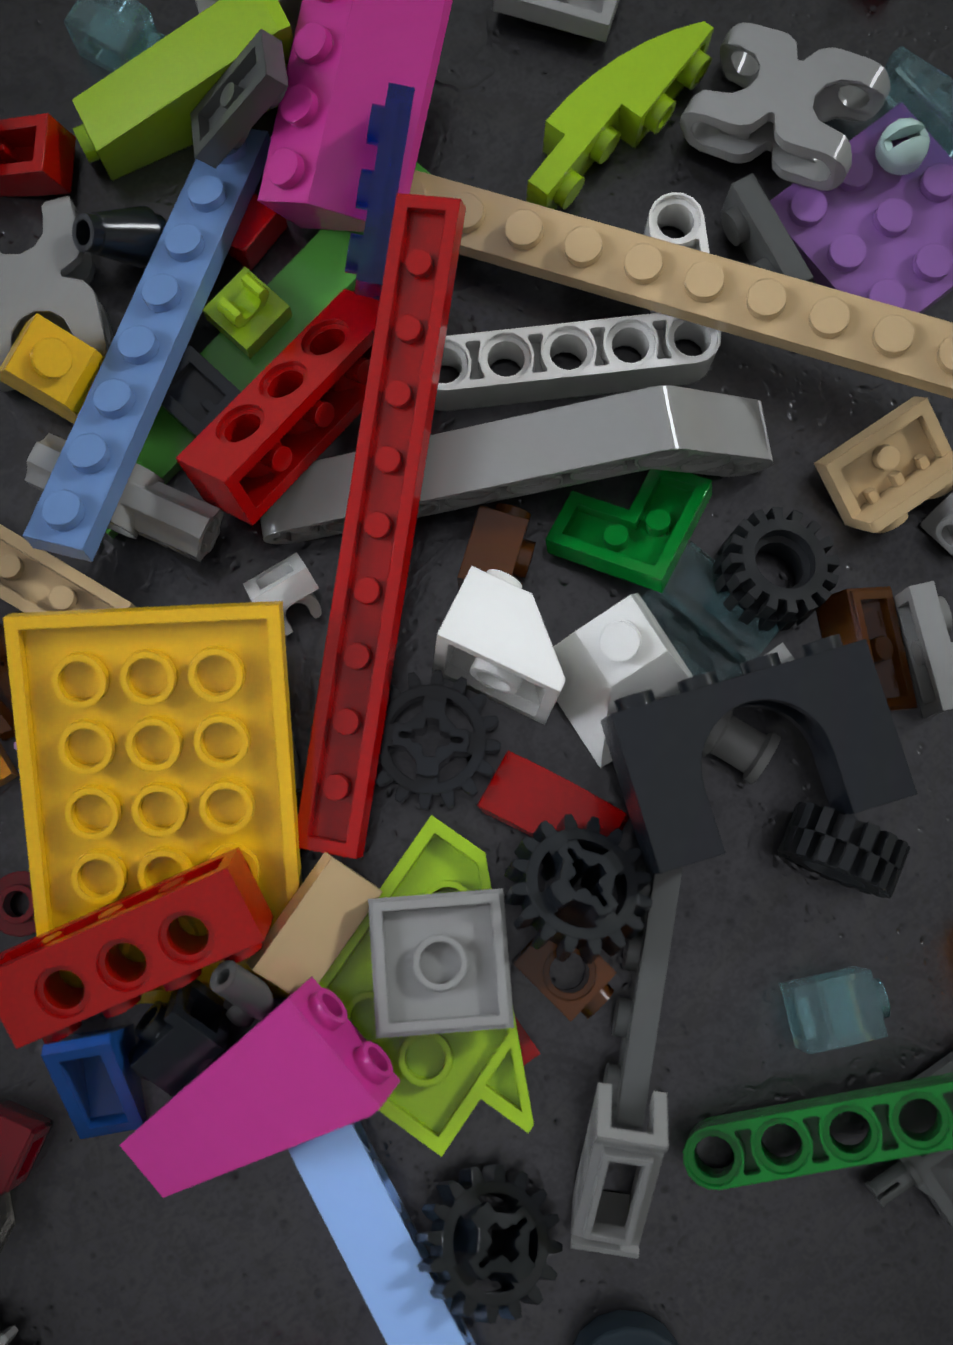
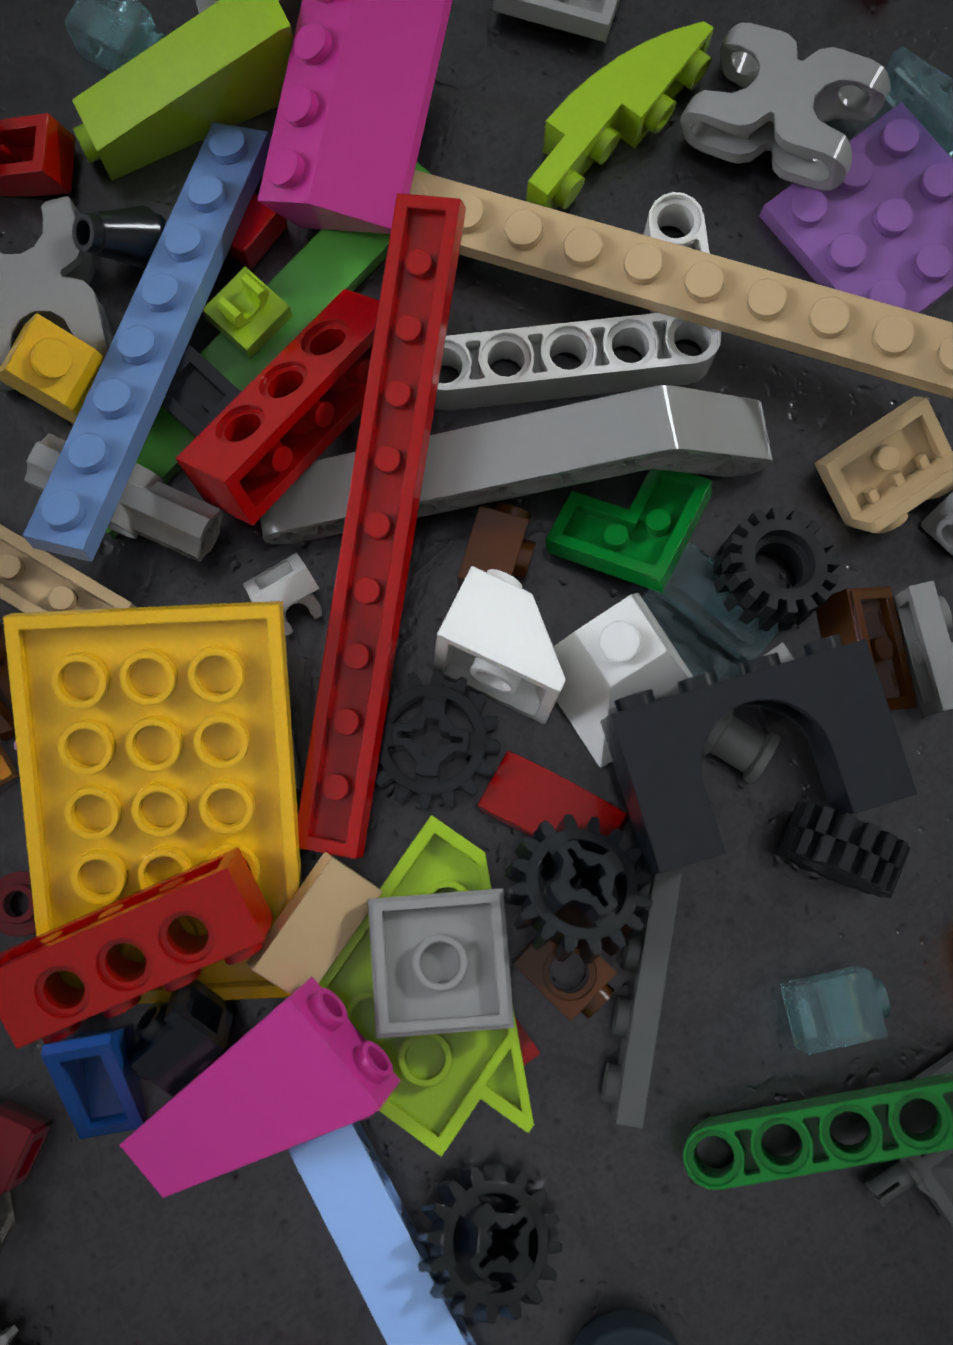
(239, 99): dark grey plate -> none
(244, 993): dark grey arm -> none
(379, 188): clear blue plate -> none
(612, 1220): light grey window -> none
(755, 226): dark grey plate -> none
(908, 154): light aqua hinge -> none

